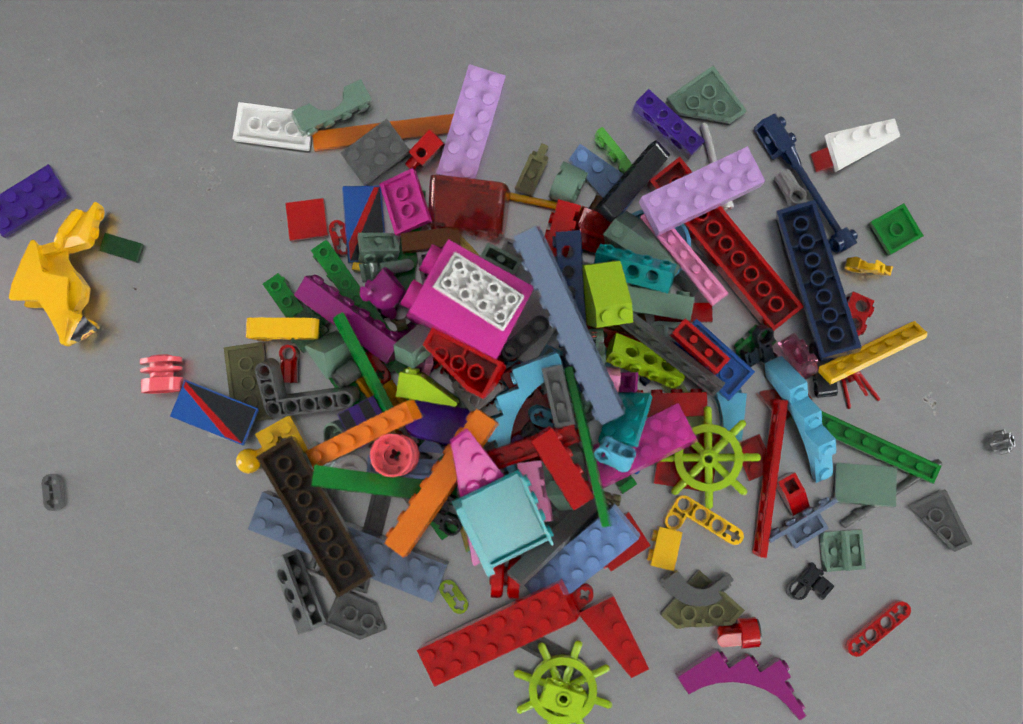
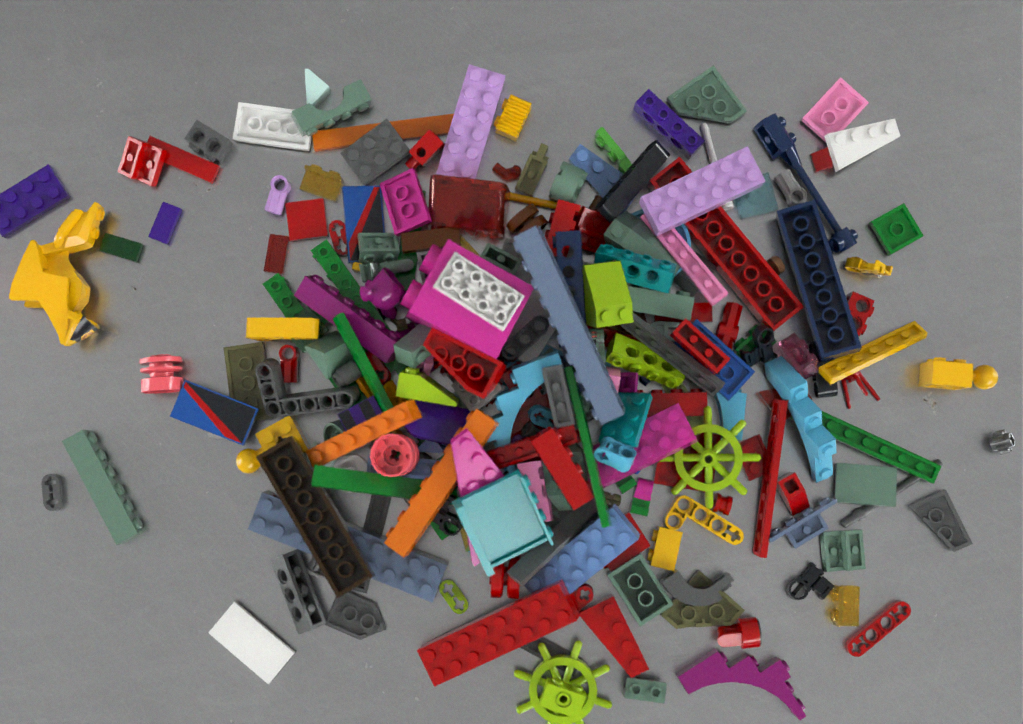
(103, 487): none -> sand green brick
(142, 161): none -> red slope
(165, 223): none -> dark purple tile
(187, 161): none -> red tile
(210, 139): none -> dark grey brick
(251, 642): none -> white tile
(276, 197): none -> lavender piece
(276, 254): none -> clear red tile
(316, 89): none -> light aqua slope
(321, 182): none -> clear yellow bracket
(509, 173): none -> clear red arm
(512, 118): none -> yellow brick
(526, 220): none -> reddish brown wheel
(639, 589): none -> sand green brick
(641, 497): none -> leg
(645, 690): none -> sand green bracket
(722, 504): none -> red wheel
(728, 326): none -> red piece
(757, 201): none -> clear light blue tile
(777, 264): none -> medium nougat tile
(835, 109): none -> bright pink plate
(845, 605): none -> clear yellow bracket
(955, 375): none -> yellow brick

